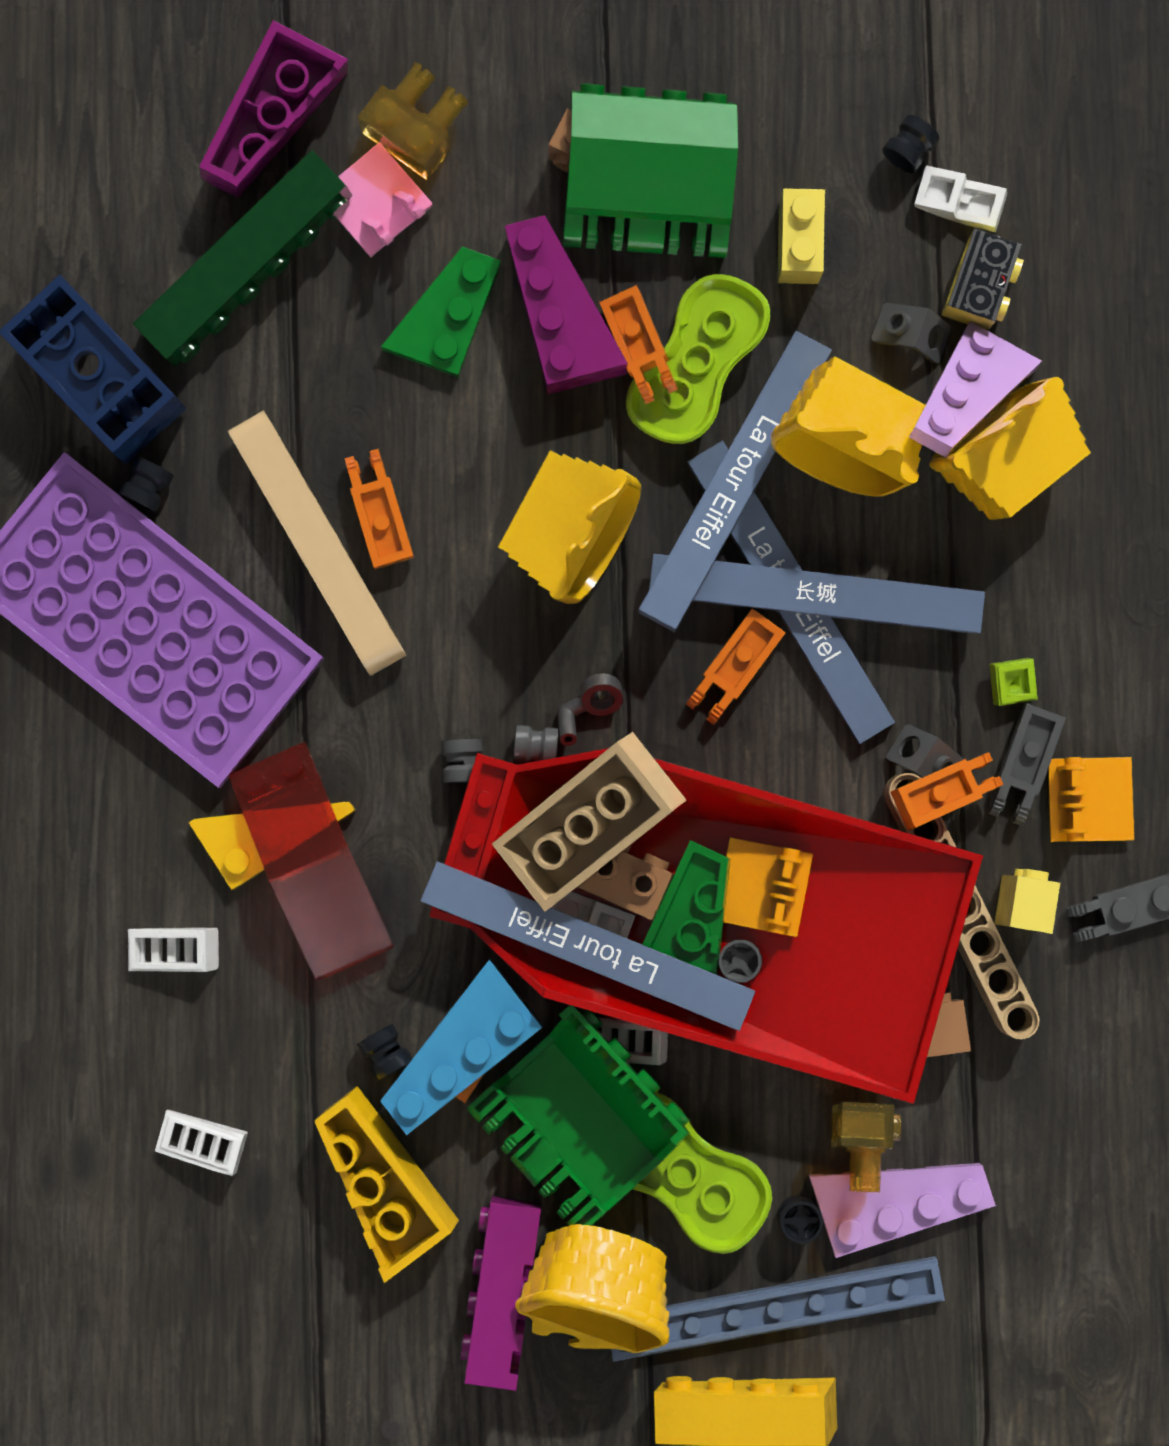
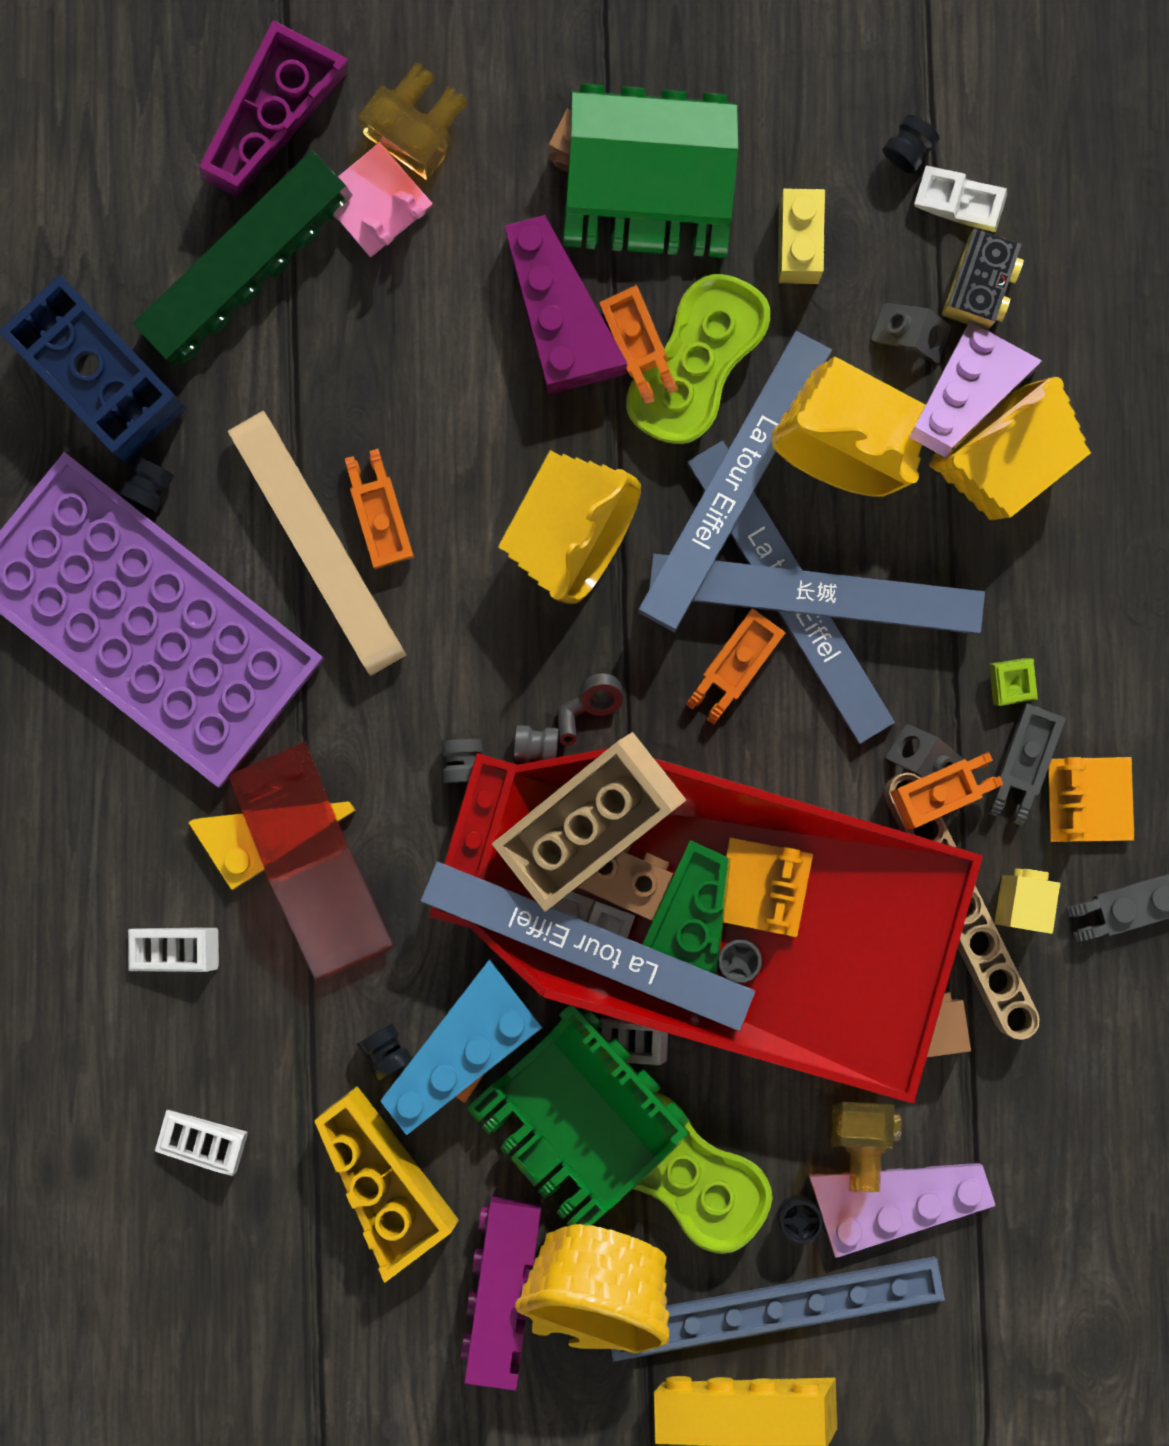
(447, 315): green wing -> none

